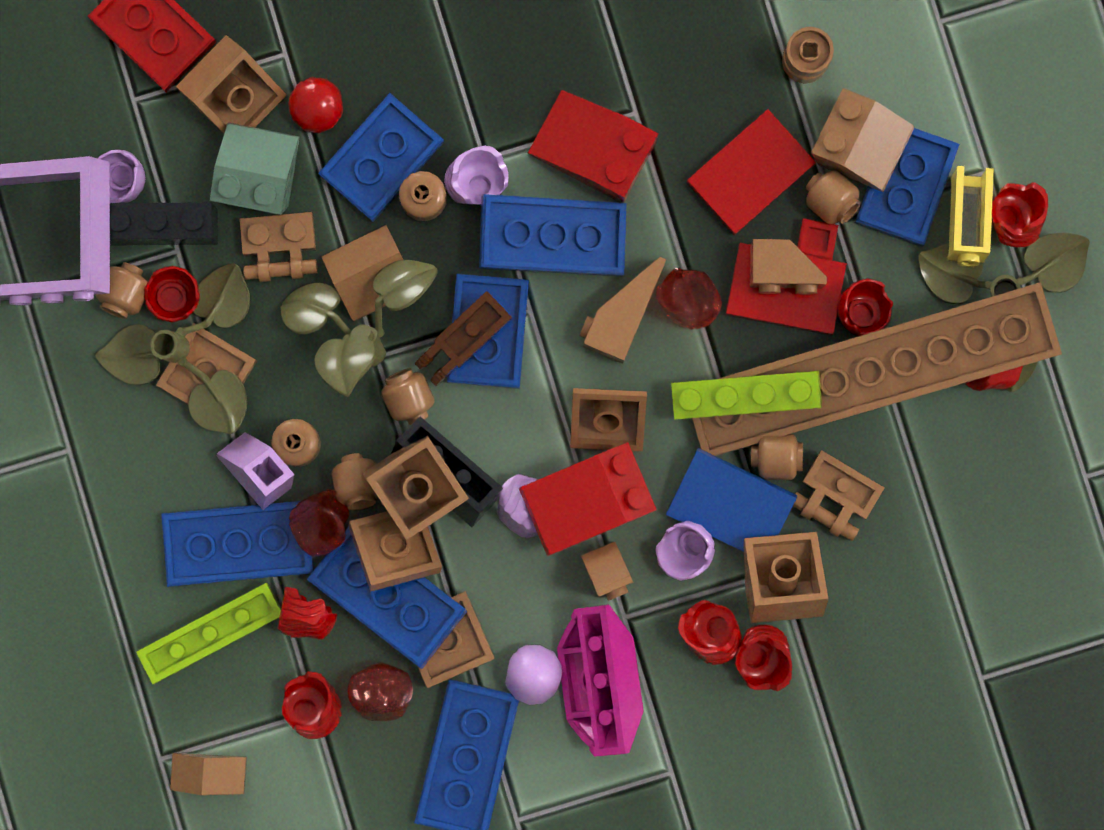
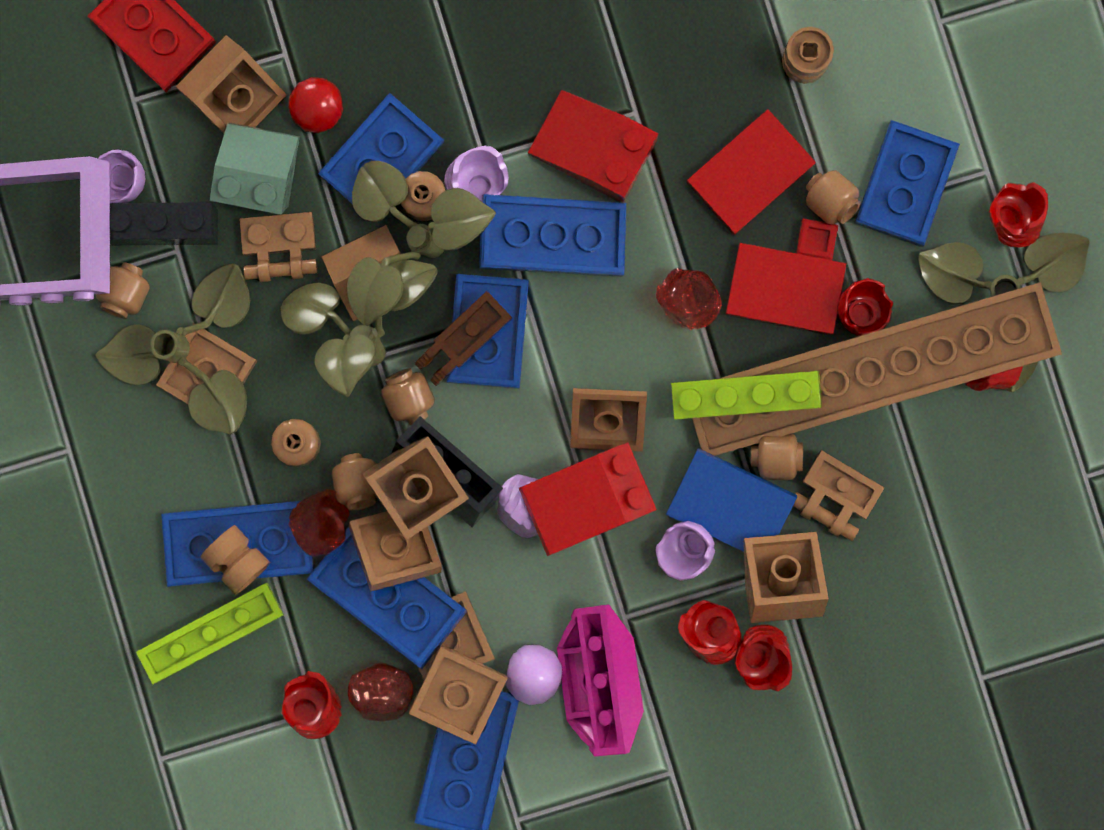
(172, 294): red hair -> none
(208, 774): medium nougat slope -> none
(235, 559): none -> medium nougat wheel
(257, 469): lavender slope -> none
(305, 618): red hair -> none
(457, 219): none -> olive plant
(458, 694): none -> medium nougat plate
(607, 571): medium nougat slope -> none
(619, 318): medium nougat slope -> none
(782, 265): medium nougat slope -> none
(862, 140): medium nougat slope -> none
(970, 217): light yellow window -> none

